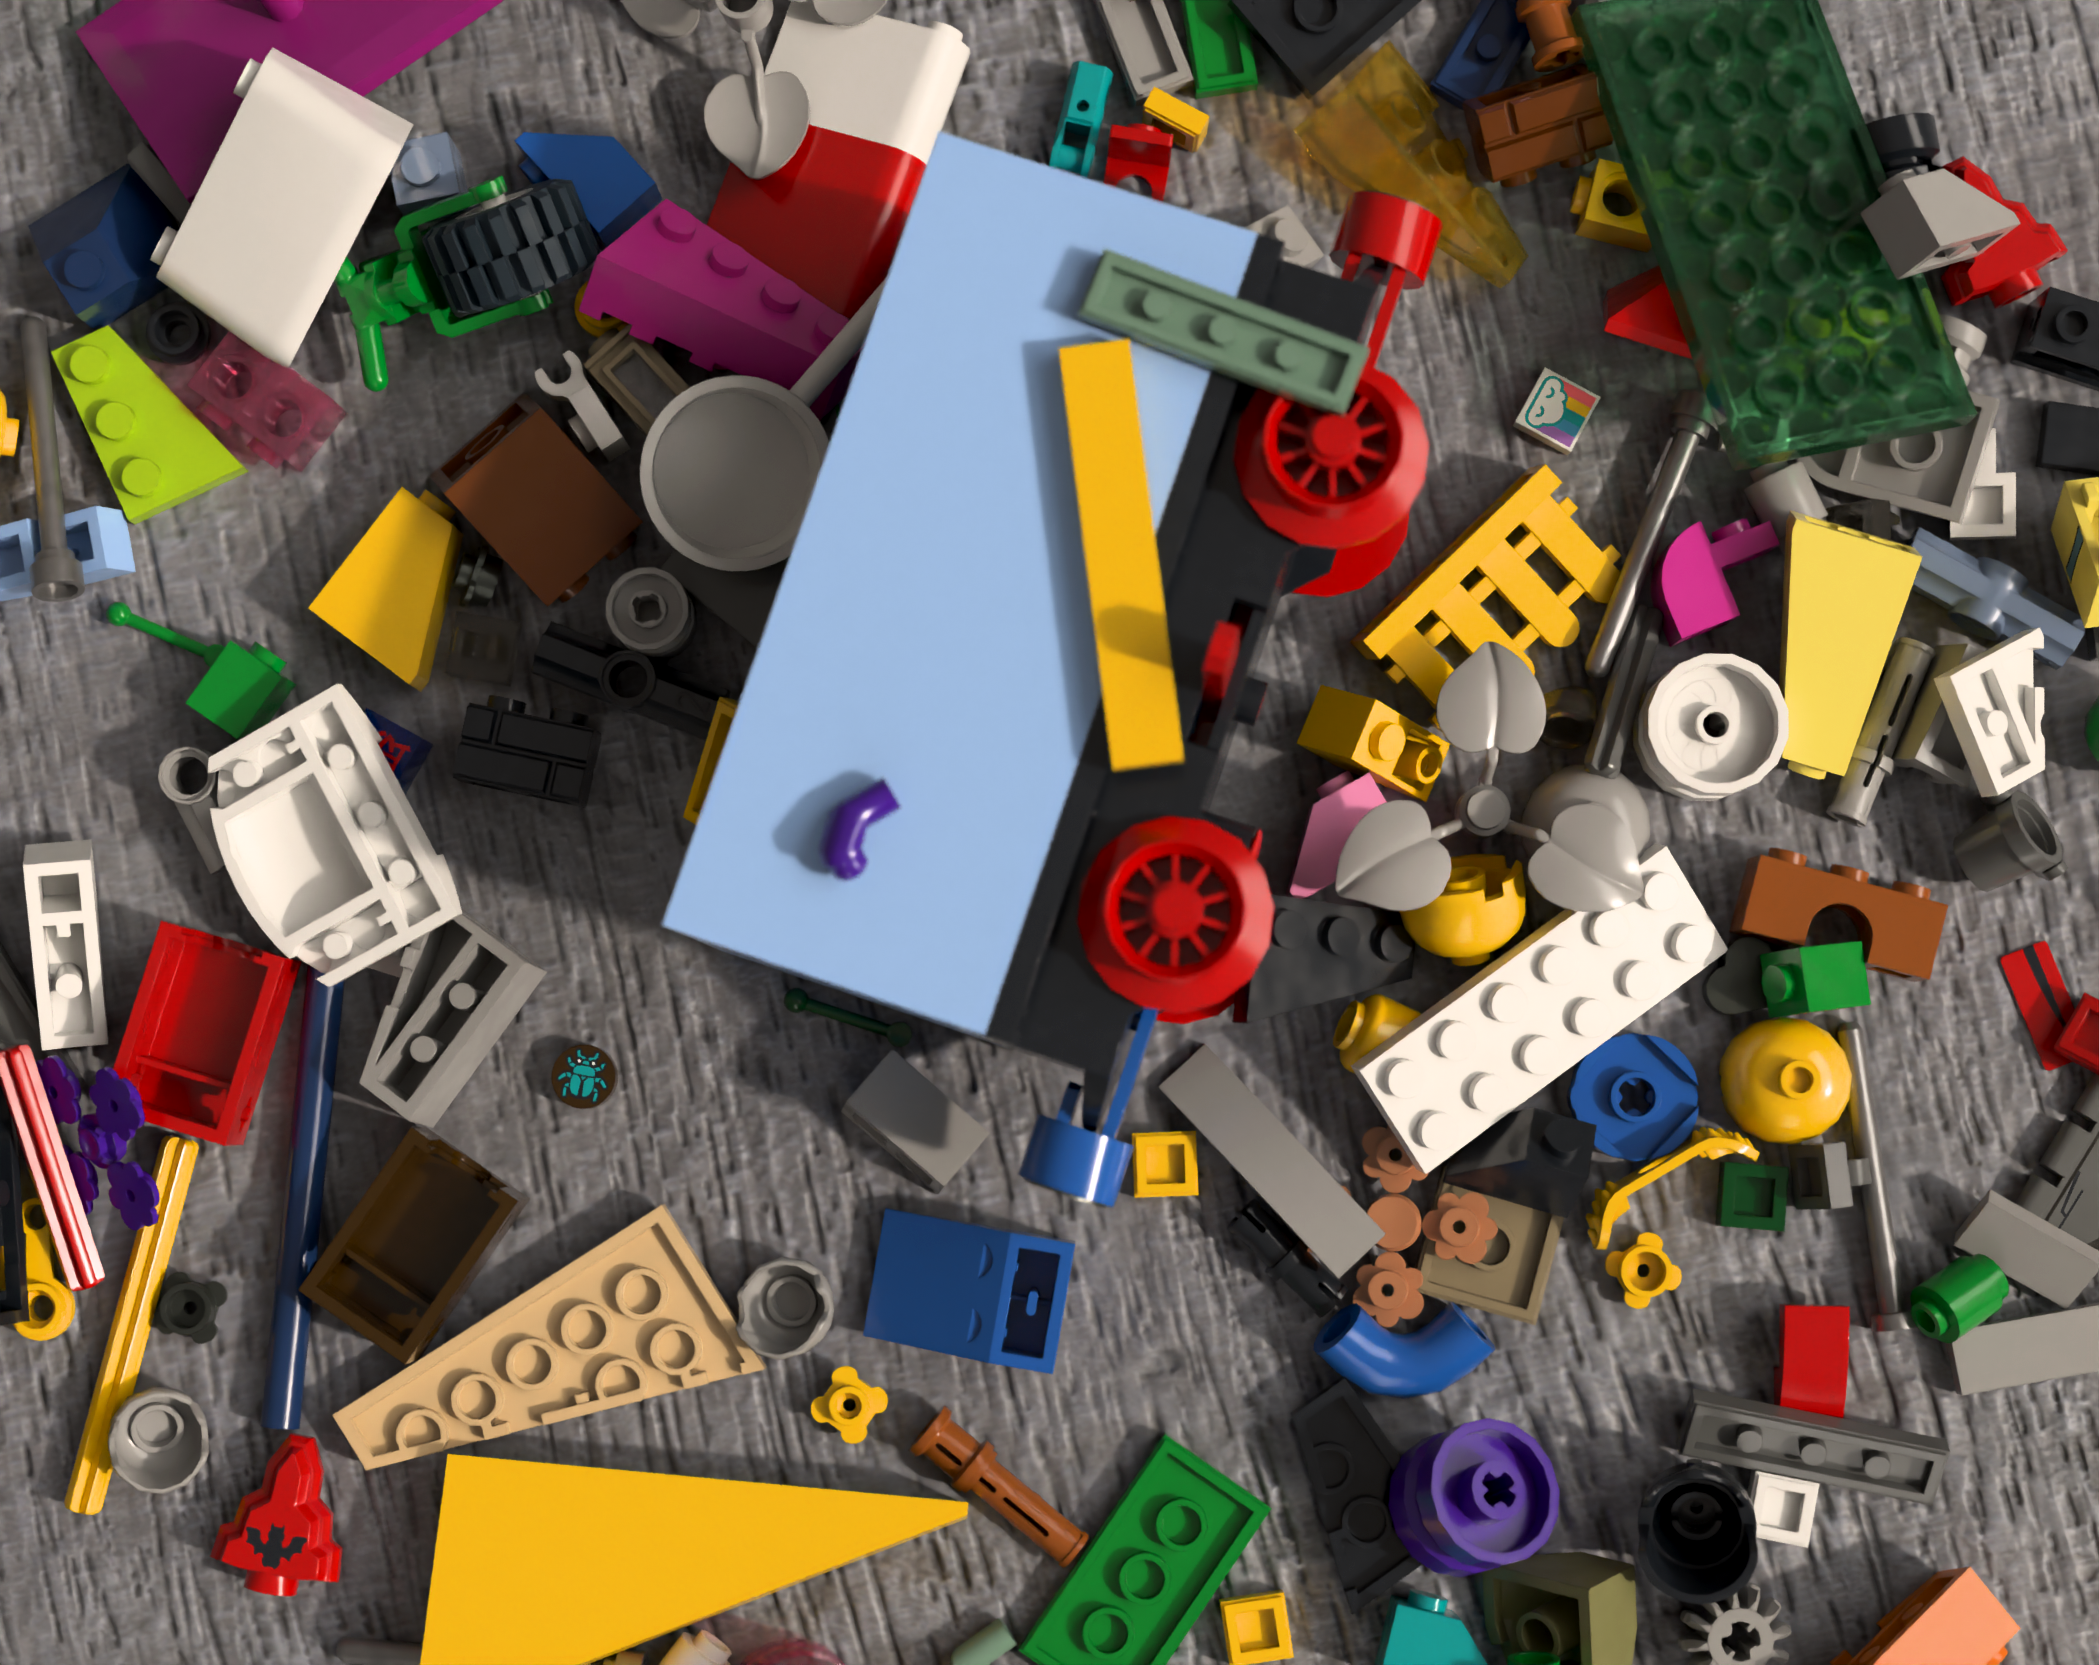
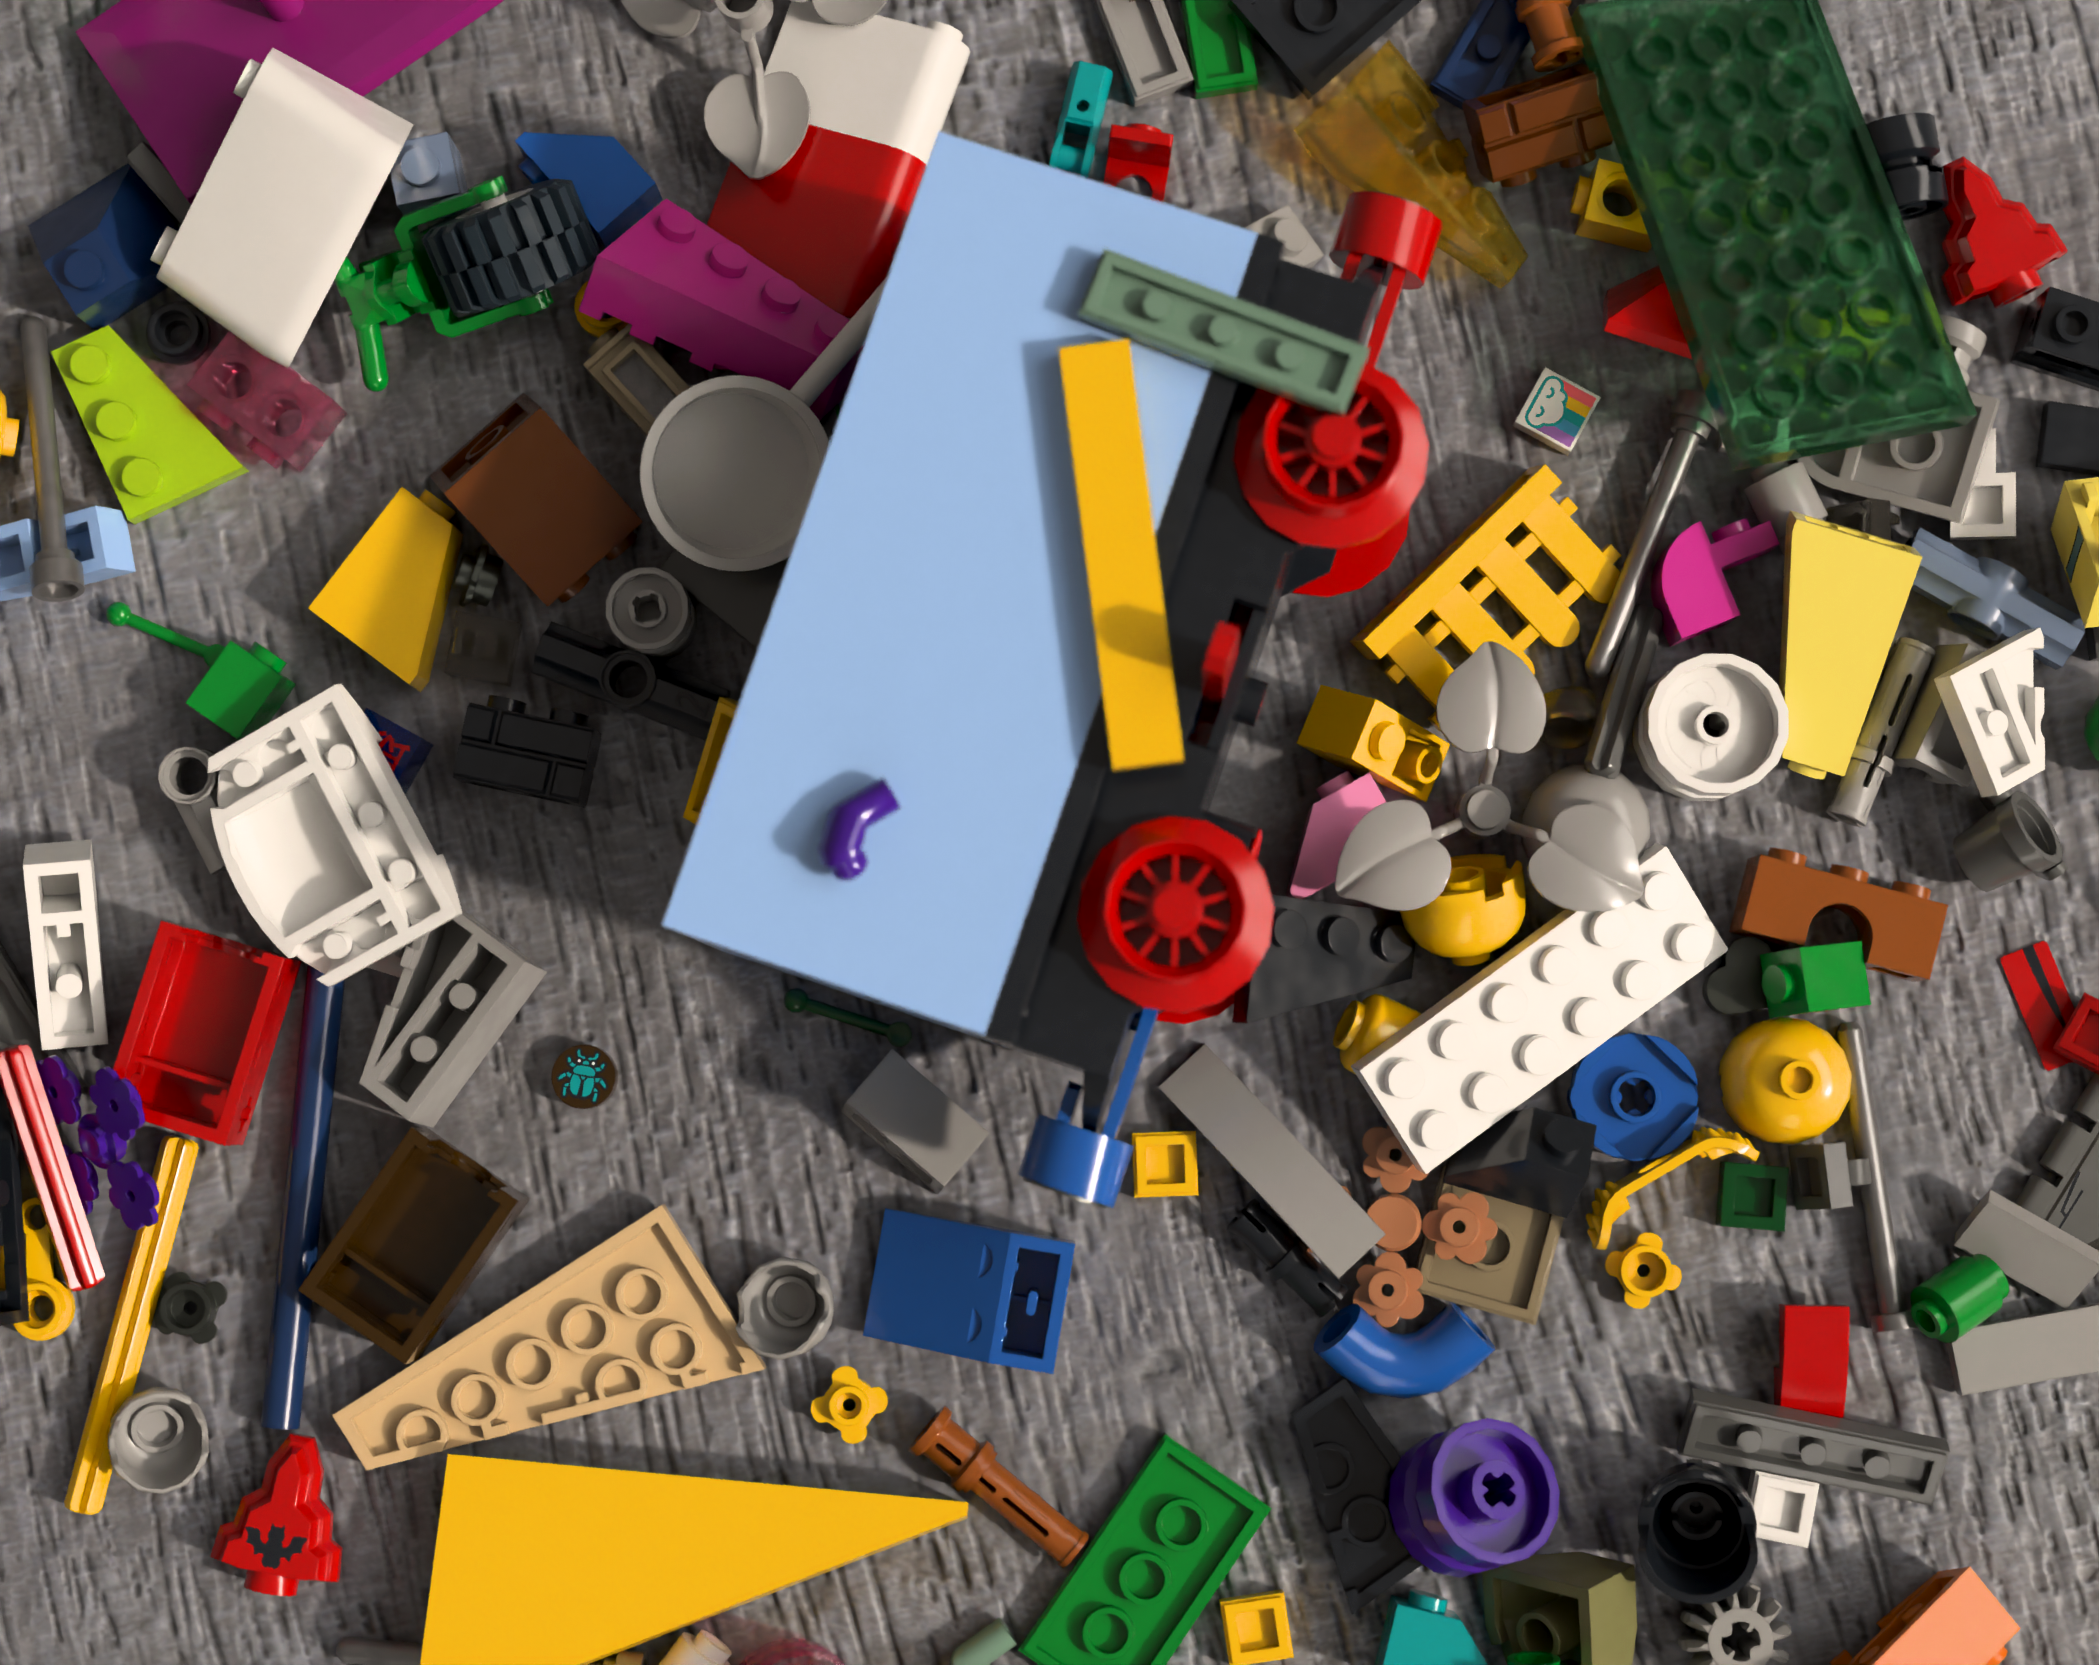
(592, 423): white plate -> none
(1176, 118): yellow tile -> none
(1934, 221): light grey slope -> none

